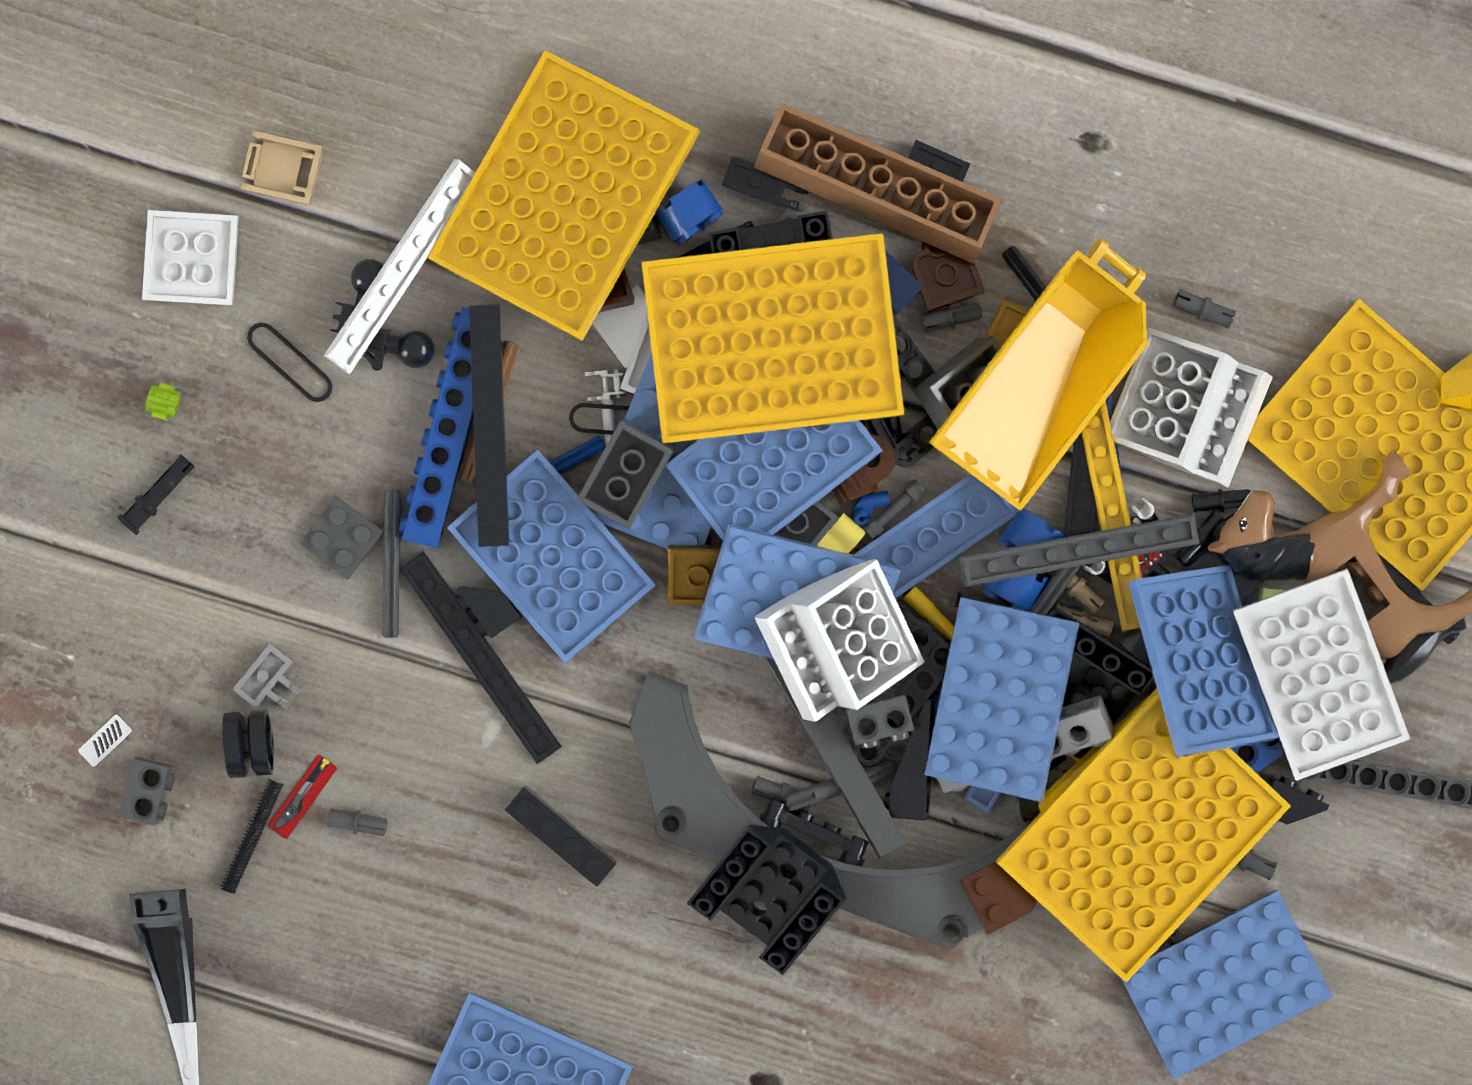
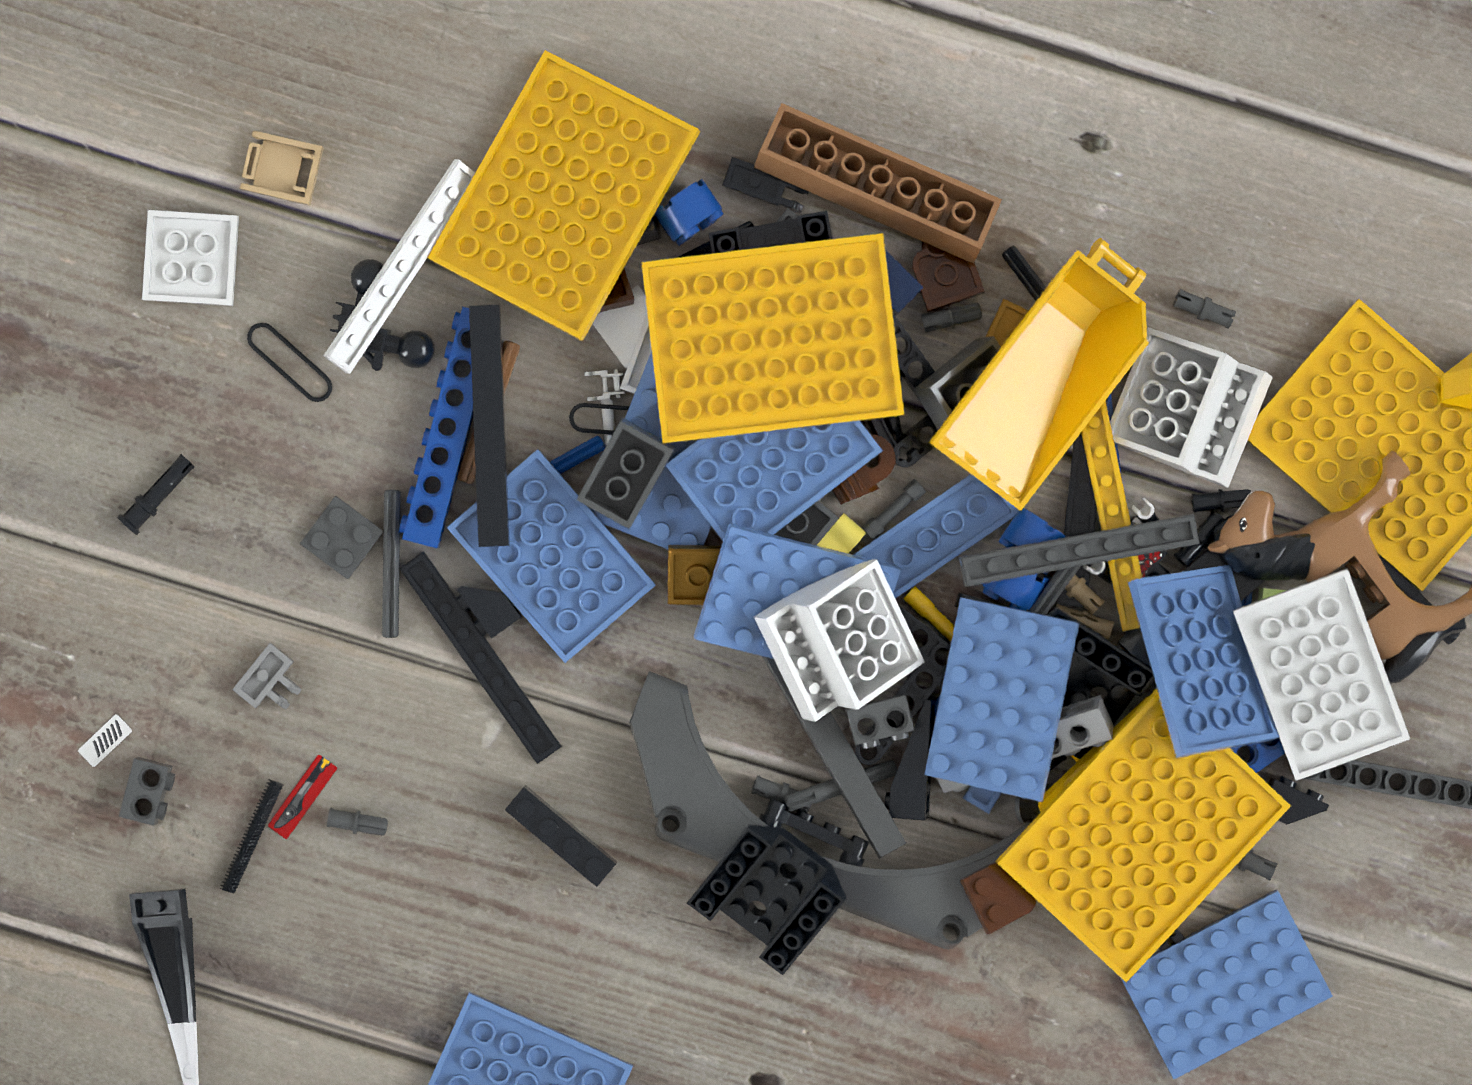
(163, 401): lime gear -> none
(248, 743): black wheel -> none
(865, 505): blue arm -> none
(939, 160): black plate -> none

